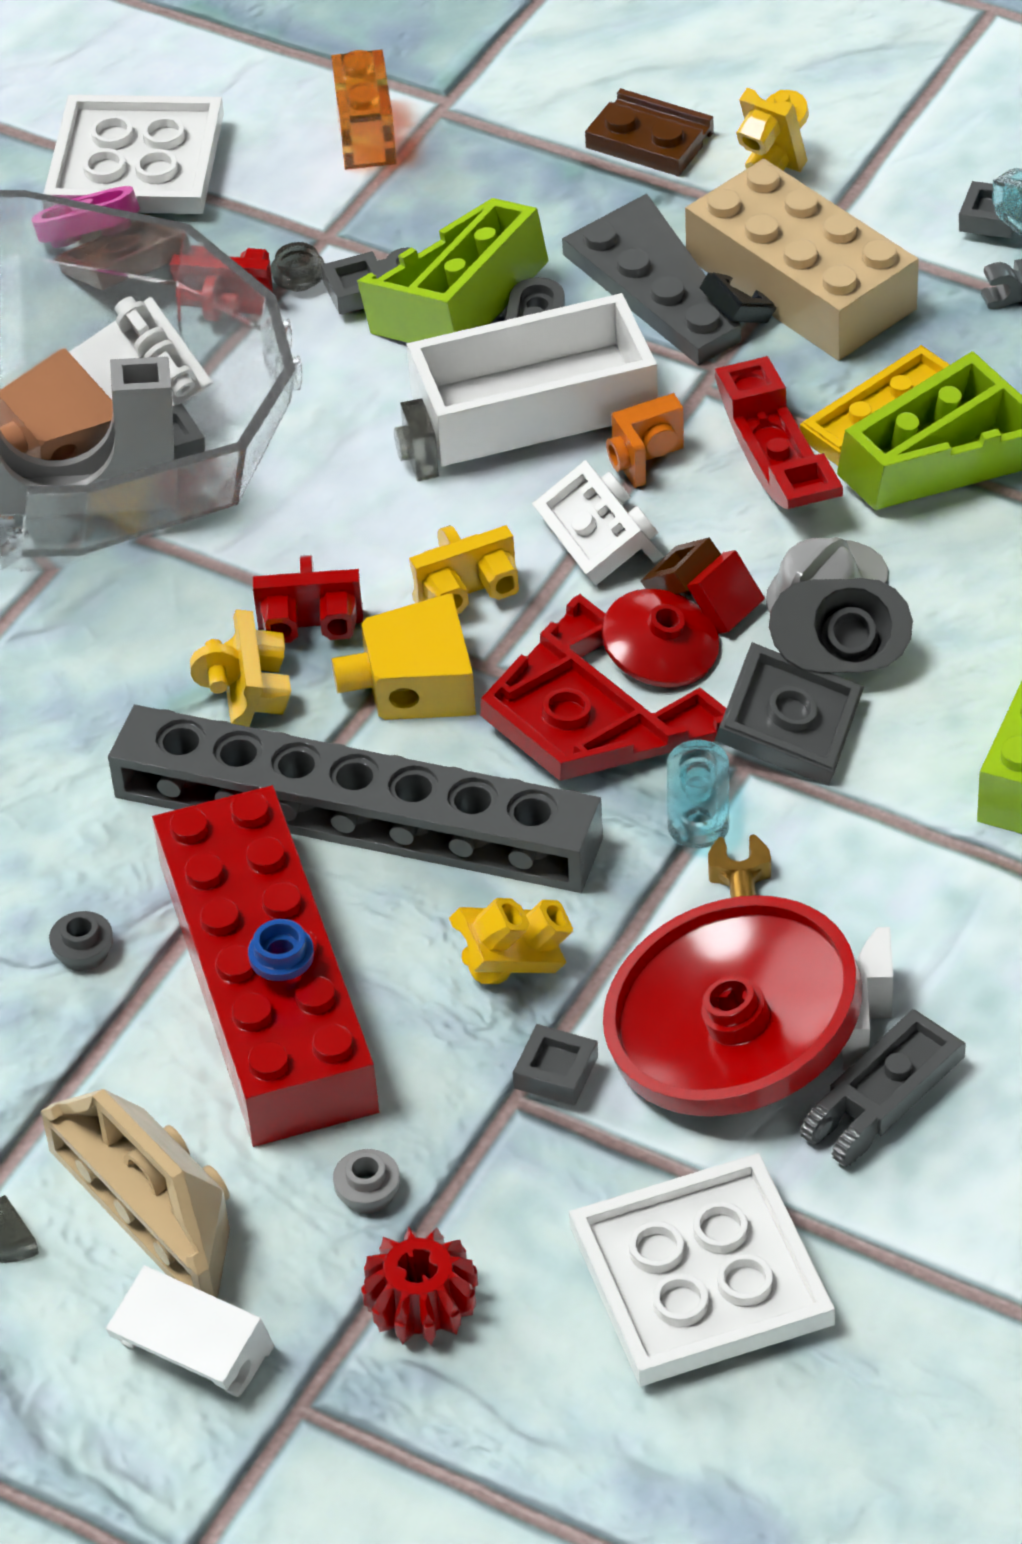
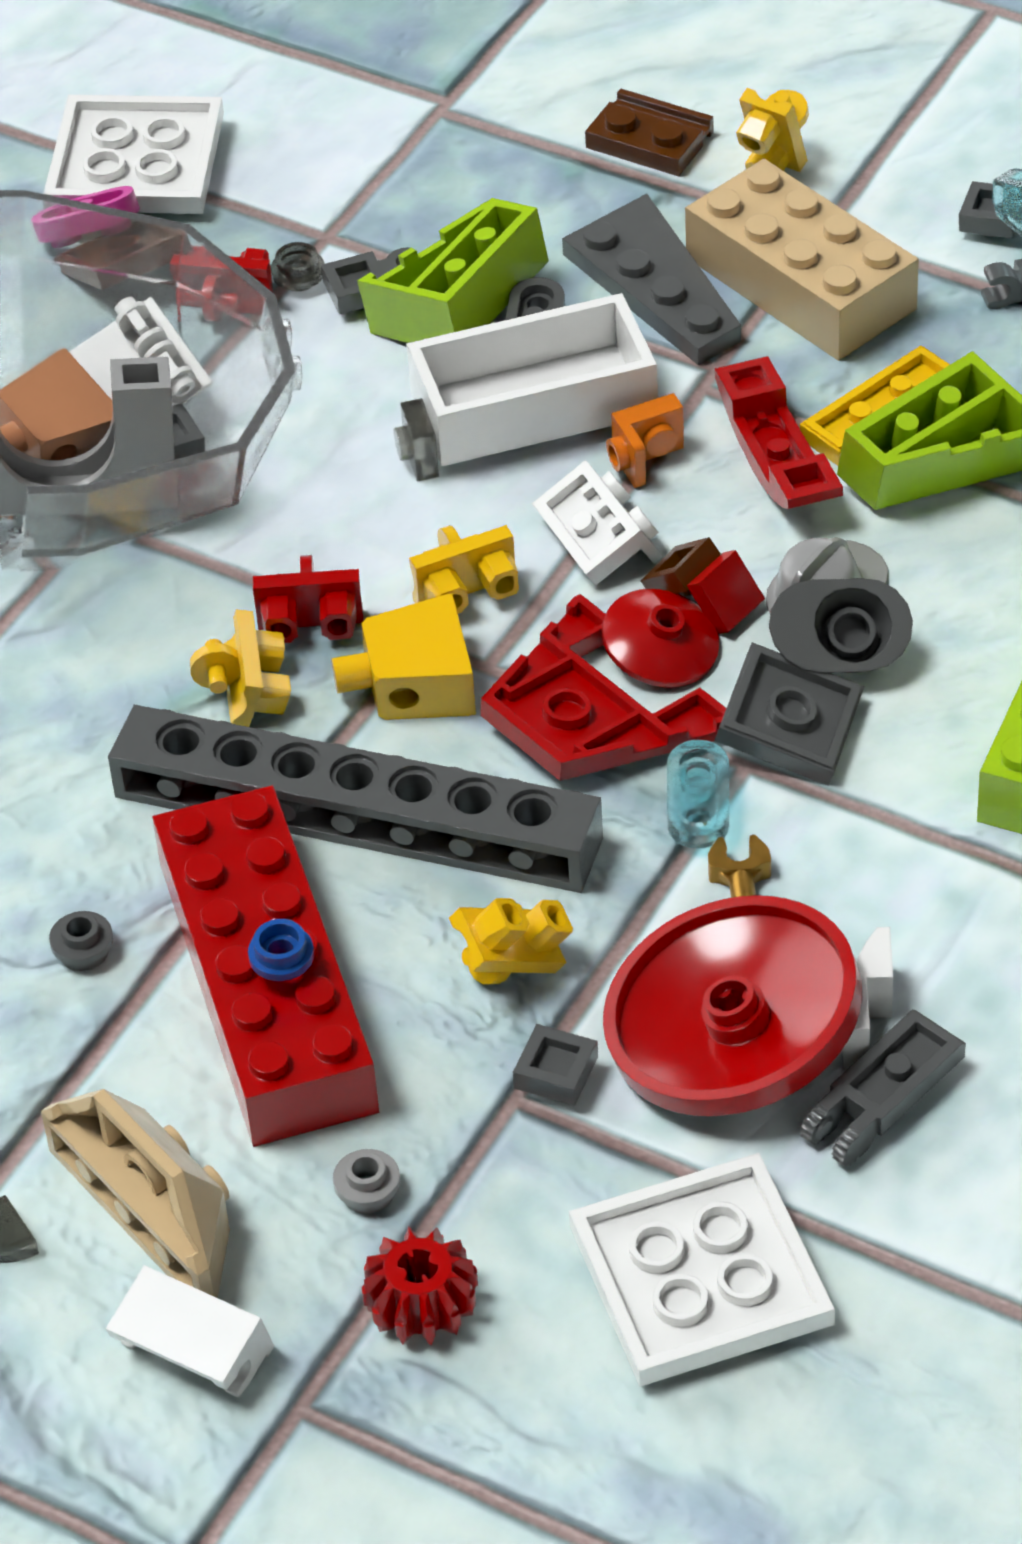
(363, 109): clear orange piece -> none
(734, 303): black tile -> none

